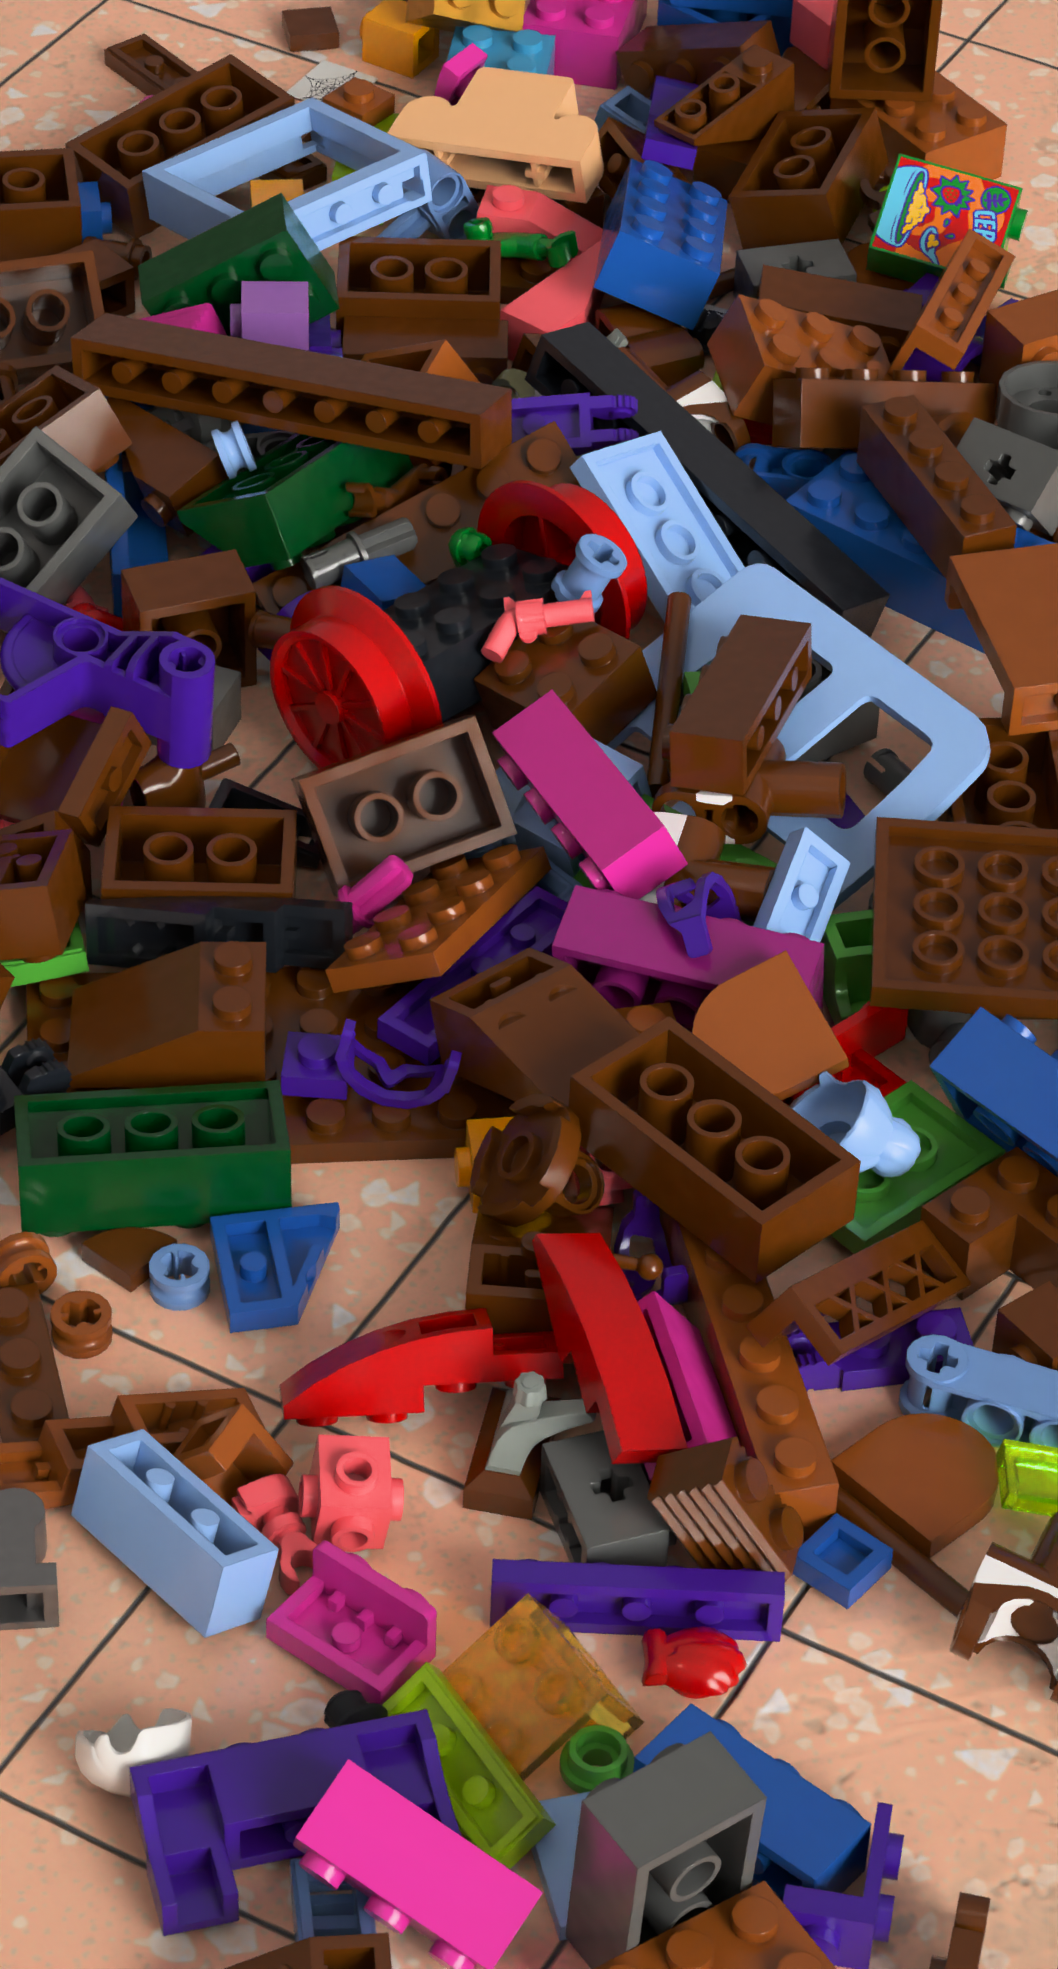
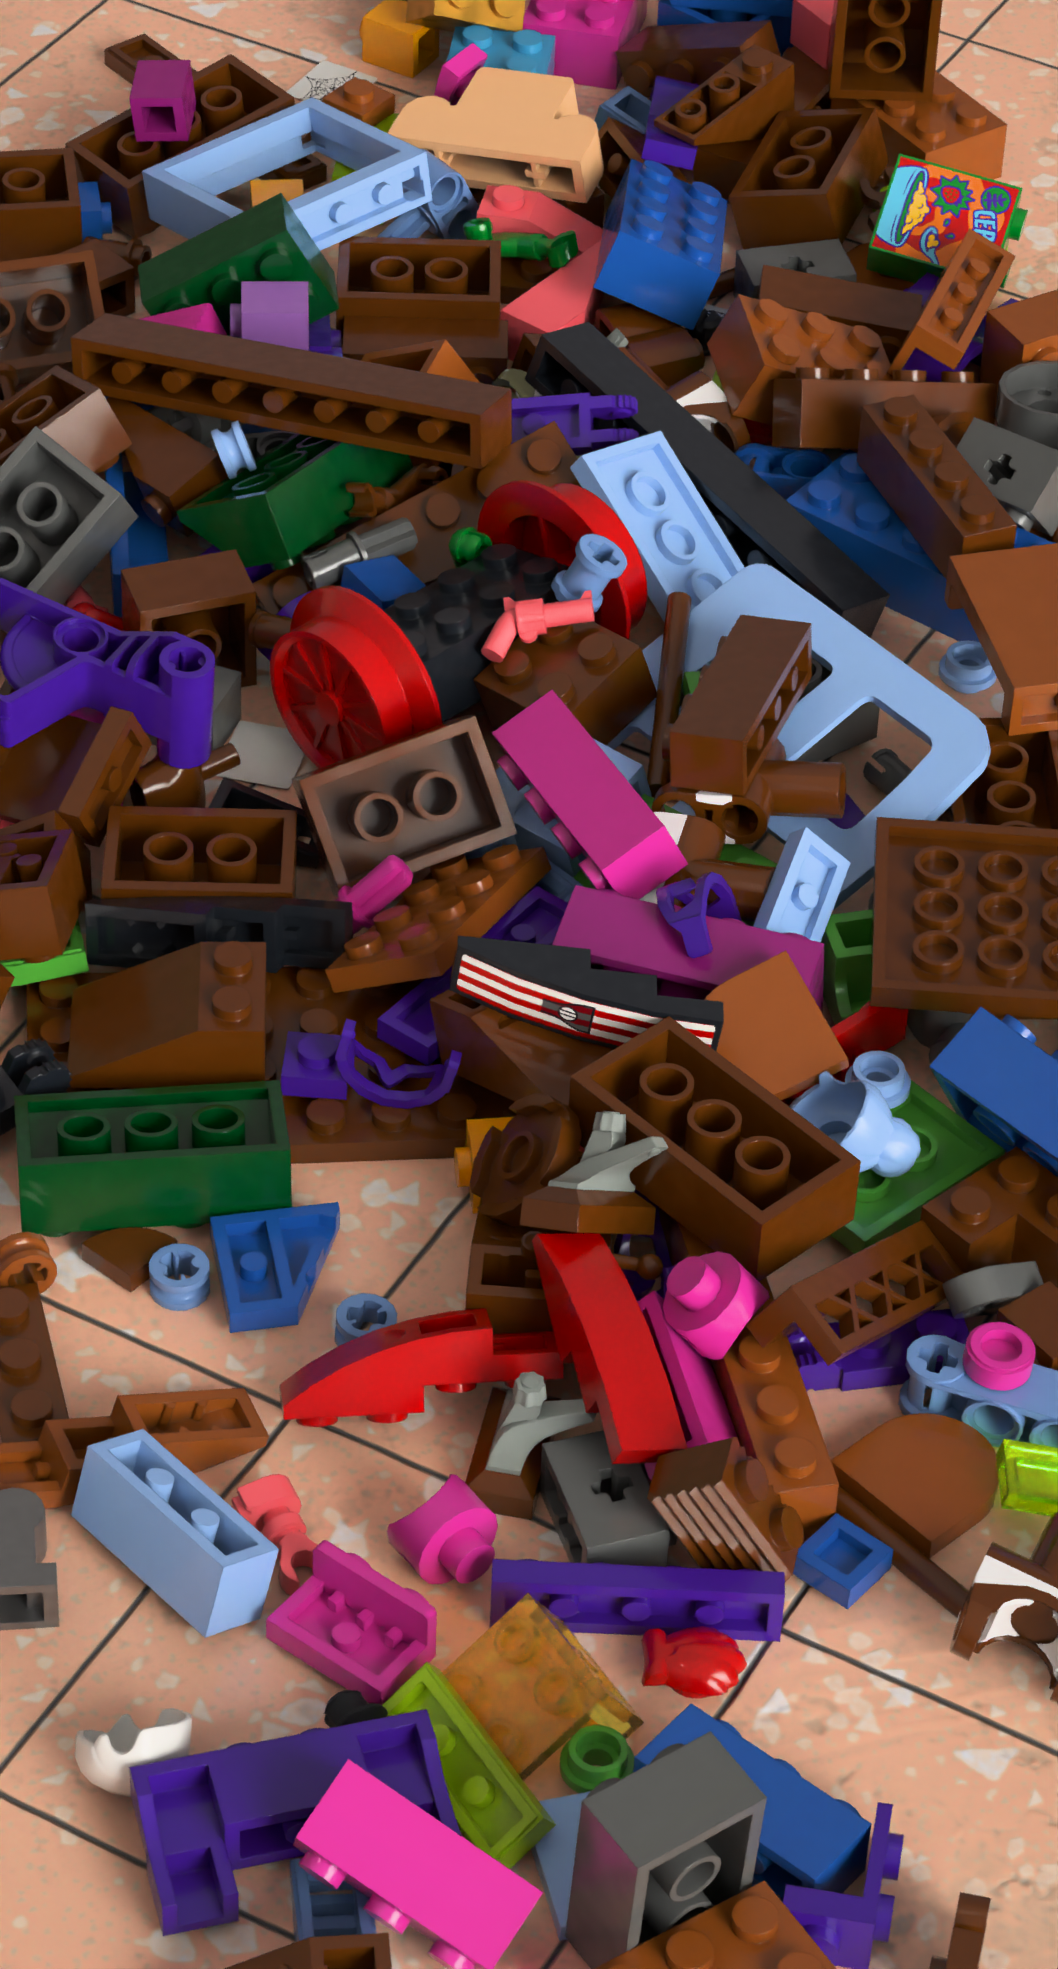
(83, 1339): dark orange bush -> none
(162, 100): none -> magenta brick
(231, 1451): dark orange panel -> none
(266, 755): none -> white sticker
(310, 29): reddish brown tile -> none
(351, 1492): coral brick -> none
(361, 1309): none -> medium blue bush
(447, 1535): none -> dark pink piece
(564, 995): none -> slope
(598, 1190): none -> piece
(711, 1301): none -> dark pink piece
(885, 1073): none -> light blue plate
(966, 668): none -> light blue plate
(990, 1288): none -> dark grey beam
(999, 1356): none -> dark pink tile

